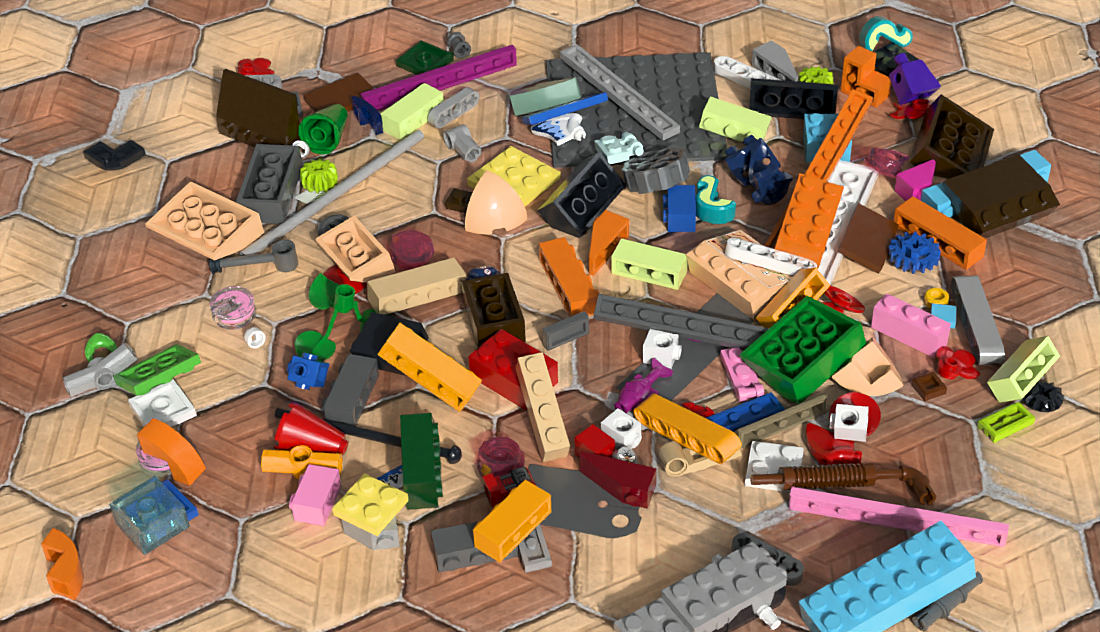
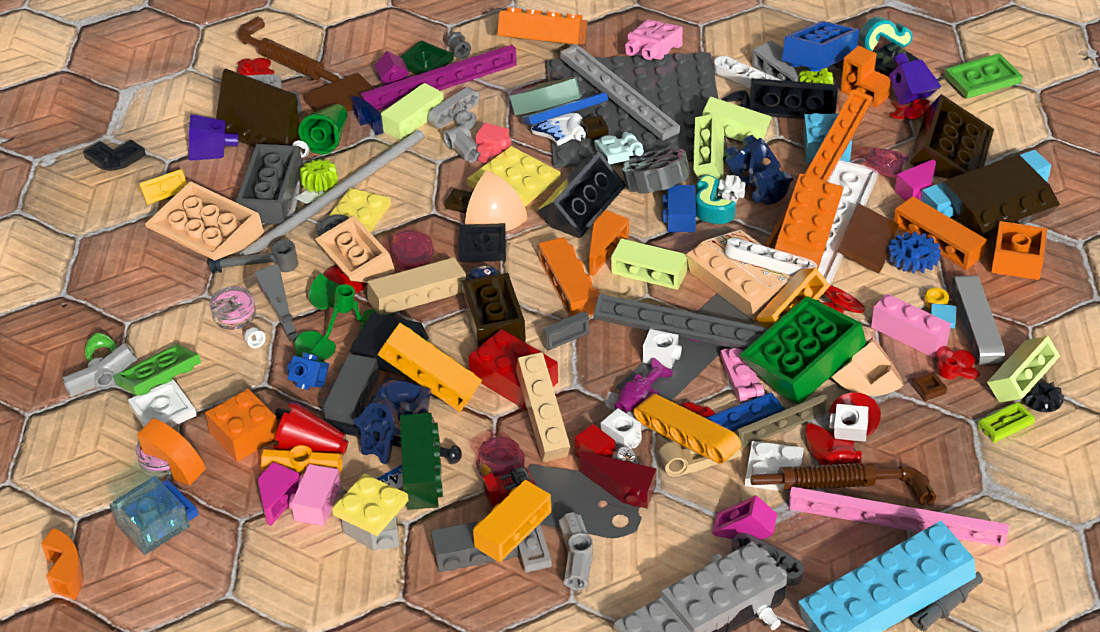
(162, 187): none -> yellow panel
(208, 138): none -> dark purple torso
(242, 424): none -> orange brick
(273, 288): none -> dark grey hinge
(276, 488): none -> dark pink slope
(283, 54): none -> reddish brown piece
(364, 206): none -> light yellow plate
(384, 412): none -> dark blue hips
(391, 68): none -> magenta brick
(467, 118): none -> light grey tile
(482, 242): none -> black plate
(492, 141): none -> coral brick
(546, 27): none -> orange brick
(579, 551): none -> light grey piece
(595, 126): none -> dark brown plate
(653, 41): none -> bright pink hips
(709, 146): none -> yellowish green brick
(731, 188): none -> white gear
(741, 95): none -> black piece
(748, 517): none -> dark pink slope
(819, 45): none -> blue brick
(983, 75): none -> bright green plate
(1019, 250): none -> orange brick

